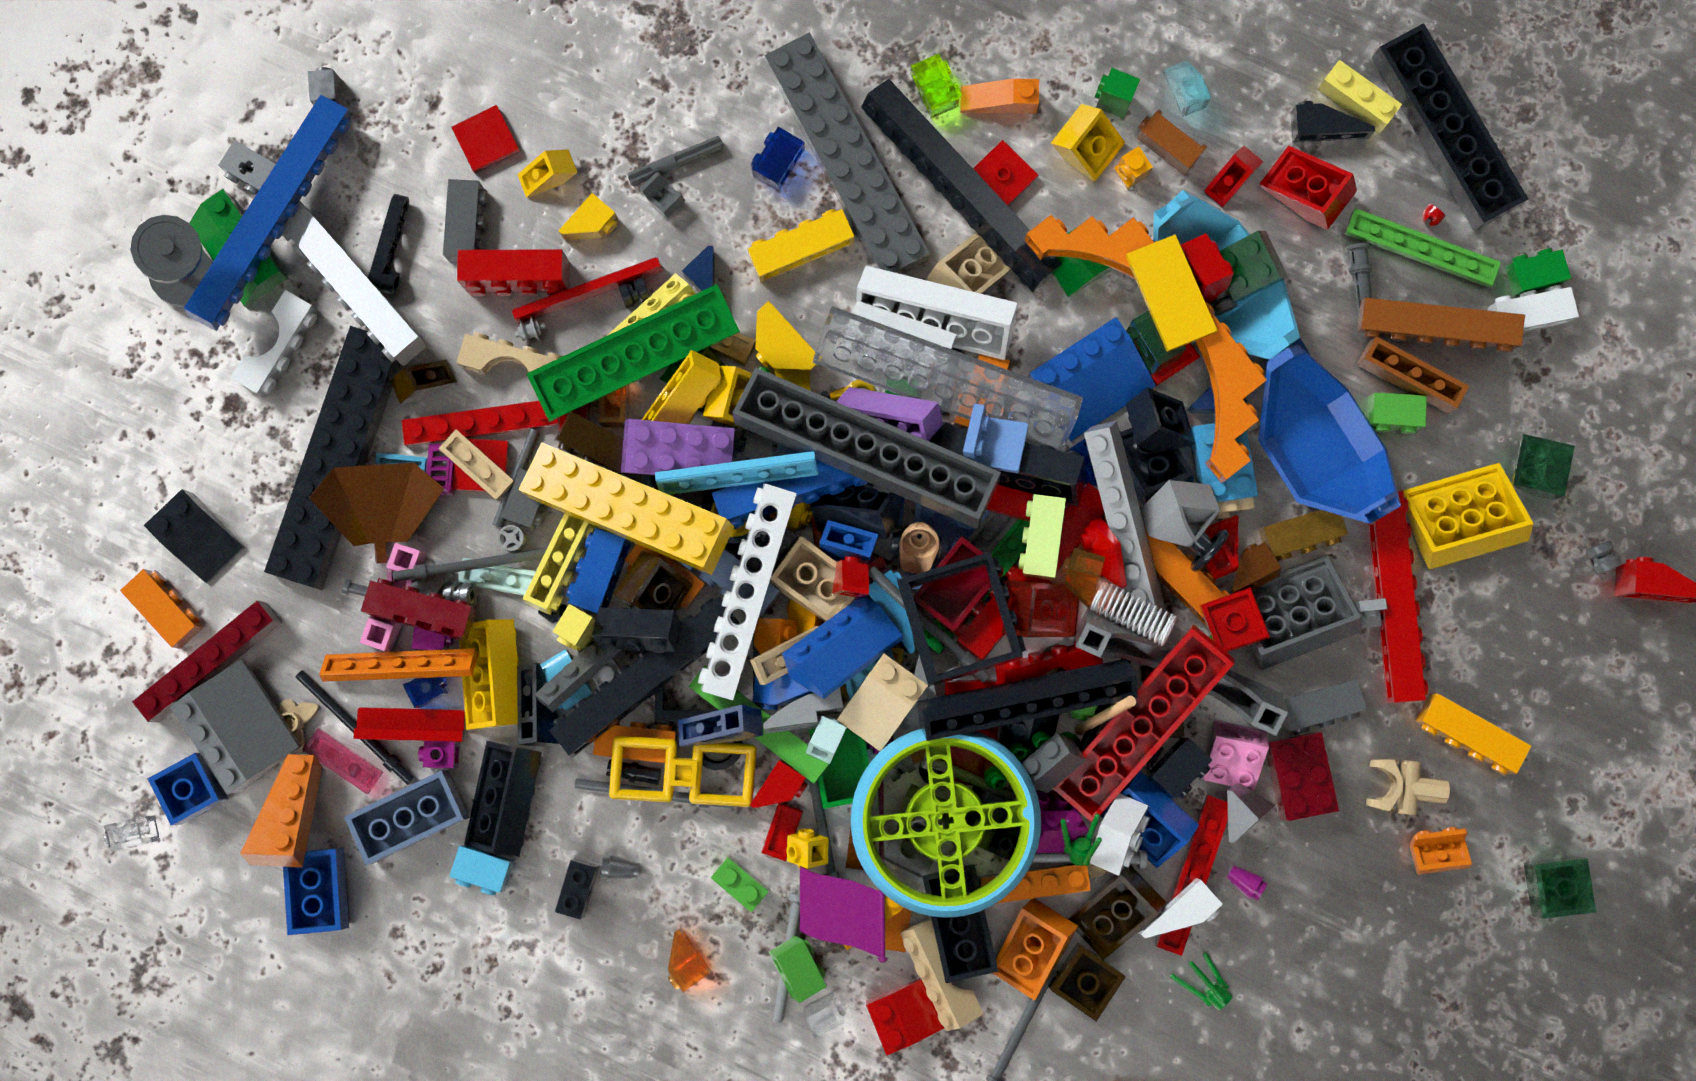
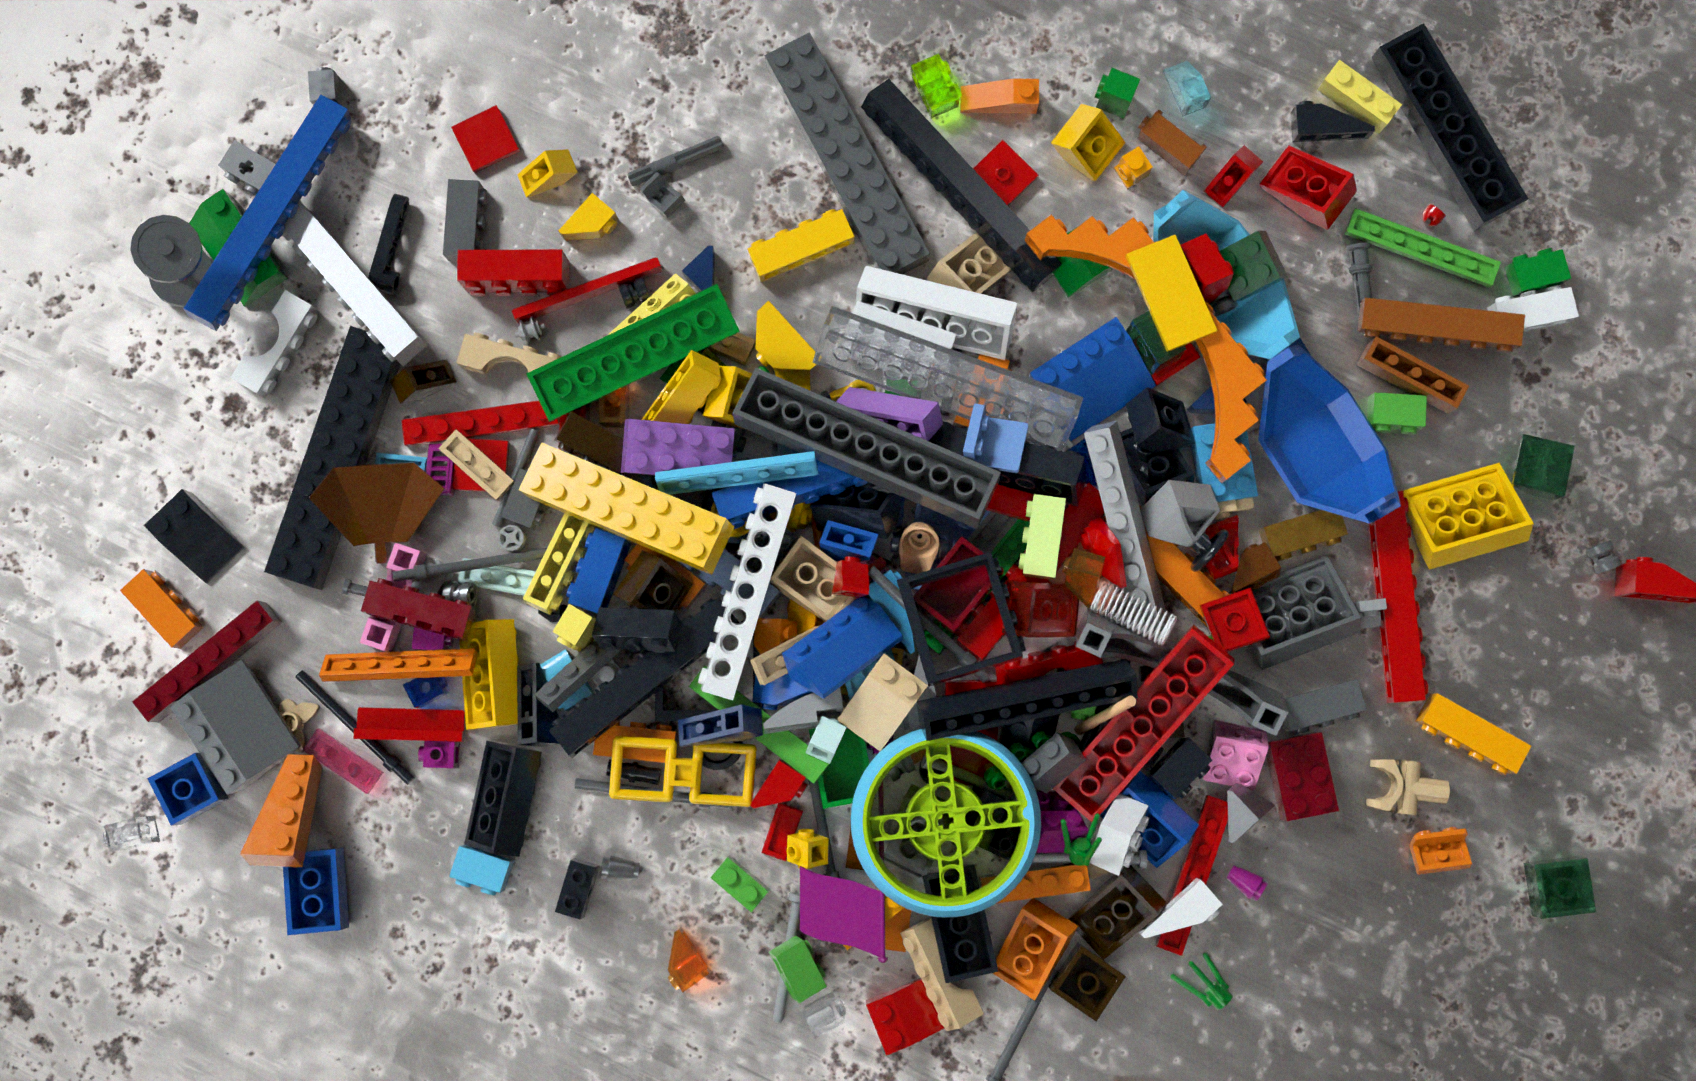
(406, 817): sand blue brick -> none
(777, 158): clear blue brick -> none

